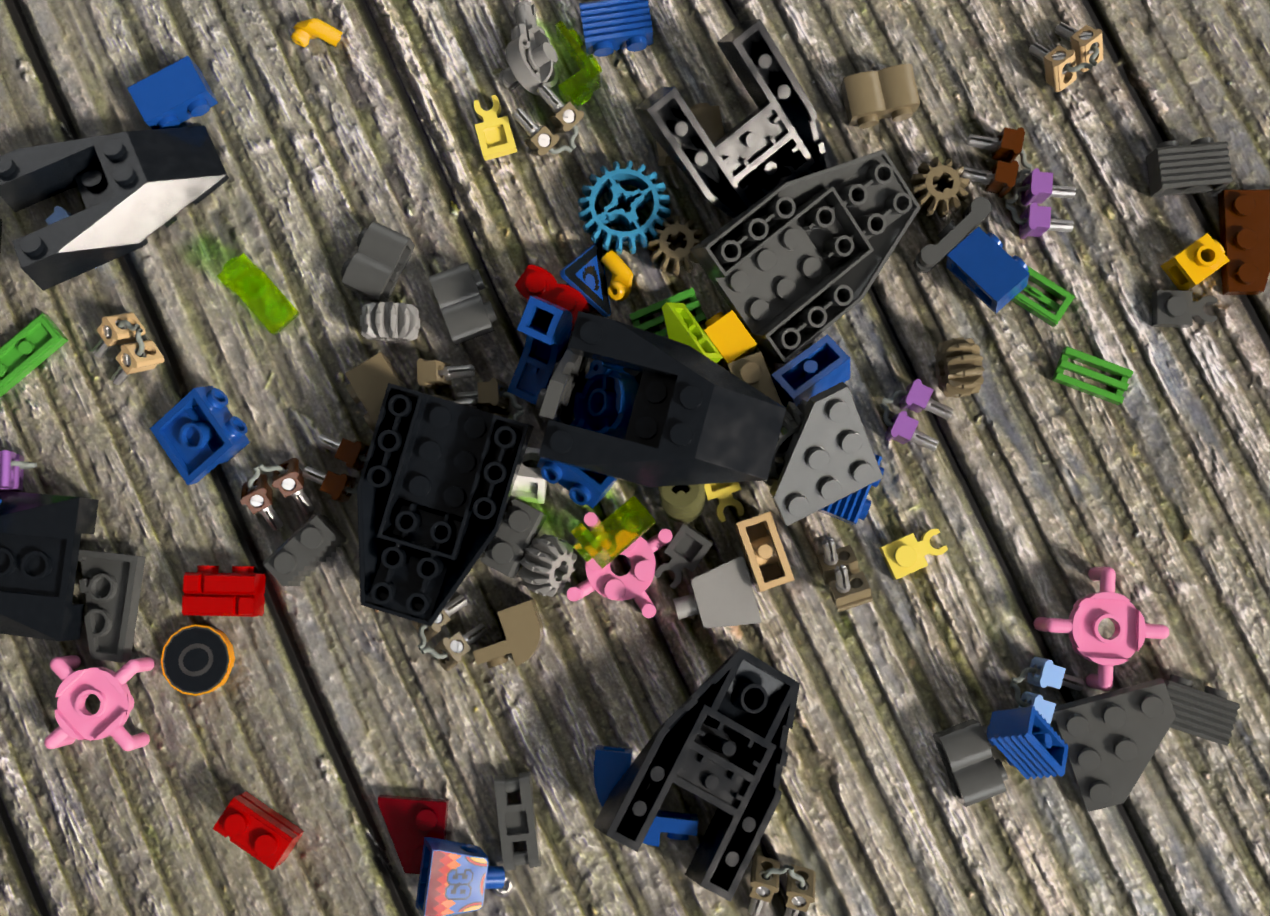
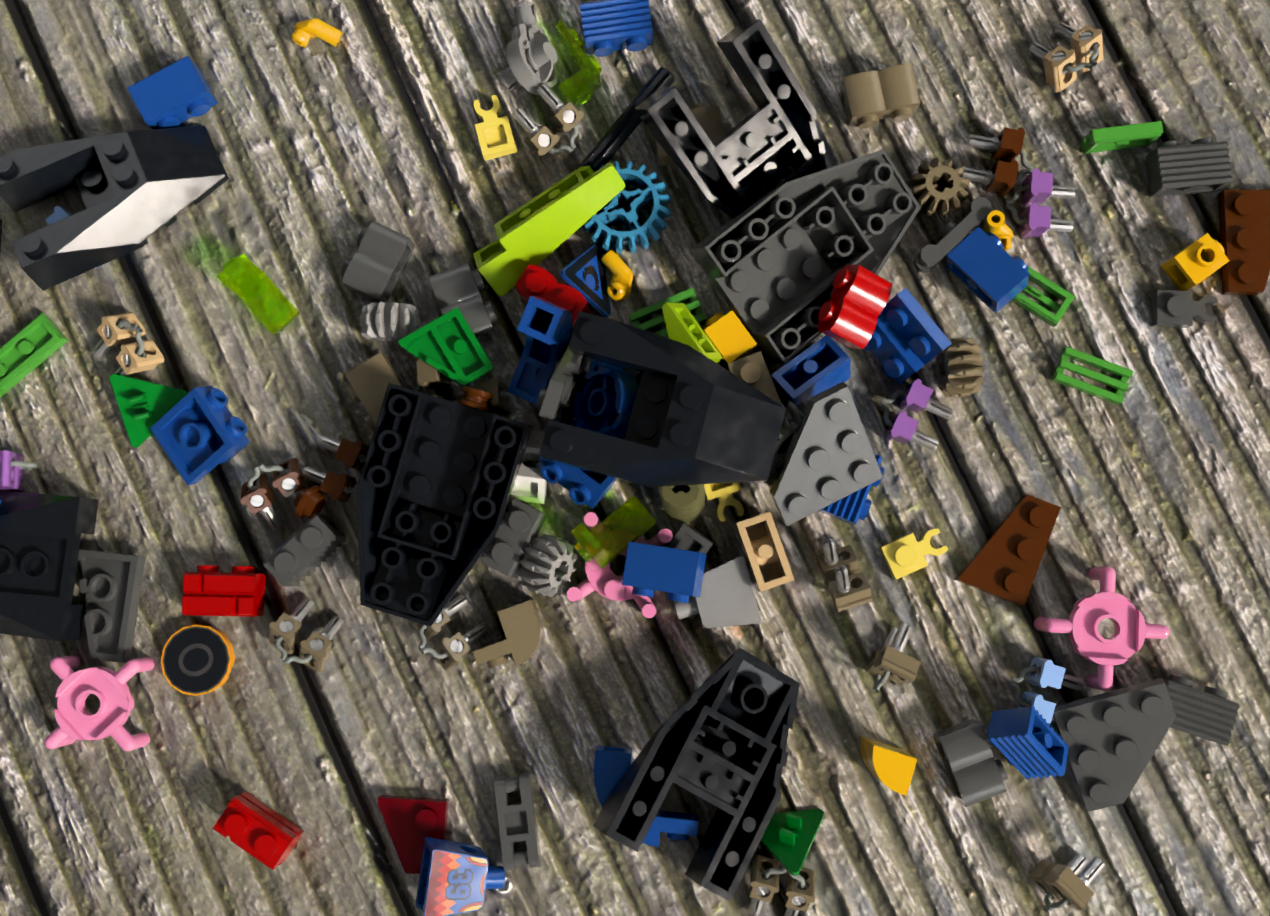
(142, 404): none -> green piece
(309, 502): none -> reddish brown plate
(314, 650): none -> piece
(449, 348): none -> green wing
(475, 398): none -> reddish brown bush
(545, 223): none -> lime wedge
(625, 123): none -> black axle
(664, 570): none -> blue brick
(671, 235): dark tan gear -> none
(791, 836): none -> green piece
(854, 306): none -> red brick
(889, 764): none -> yellow brick
(891, 663): none -> dark tan piece
(905, 337): none -> blue plate
(995, 224): none -> yellow arm
(1014, 551): none -> reddish brown wing
(1063, 882): none -> dark tan piece
(1121, 137): none -> bright green tile

